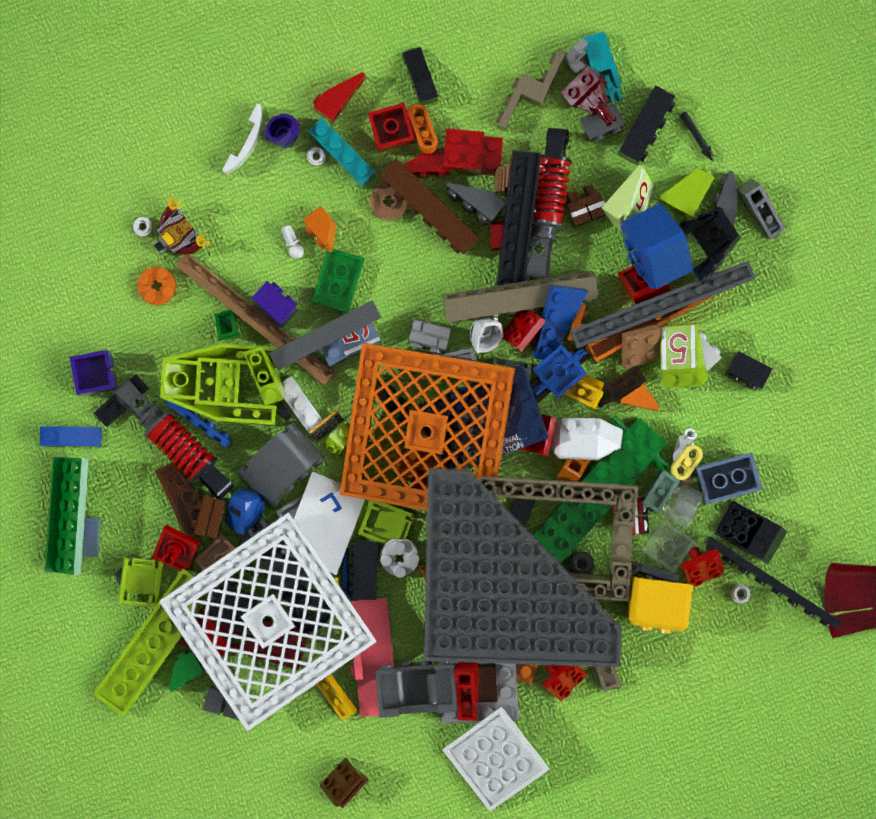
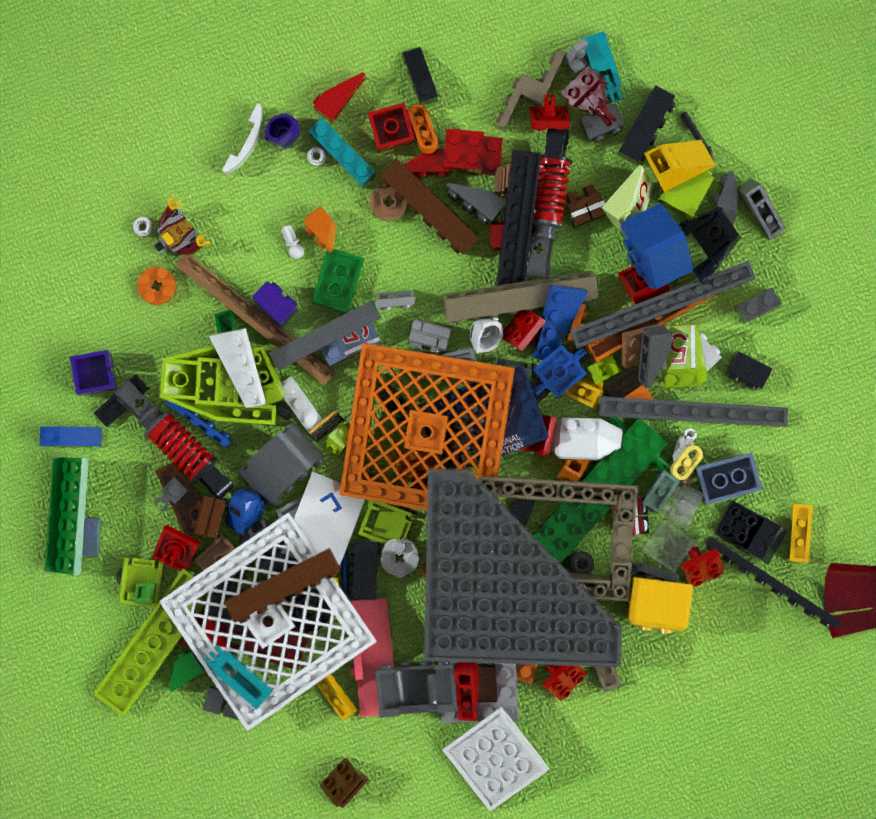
(144, 593): none -> bright green plate
(172, 492): none -> dark grey plate
(239, 362): none -> white wing
(244, 682): none -> teal hinge
(281, 585): none -> reddish brown brick
(397, 298): none -> light grey plate
(549, 115): none -> red plate
(603, 369): none -> lime bracket
(654, 351): none -> dark grey slope
(678, 162): none -> yellow slope
(693, 411): none -> dark grey plate
(746, 593): white plate -> none
(758, 305): none -> dark grey brick
(800, 533): none -> yellow plate

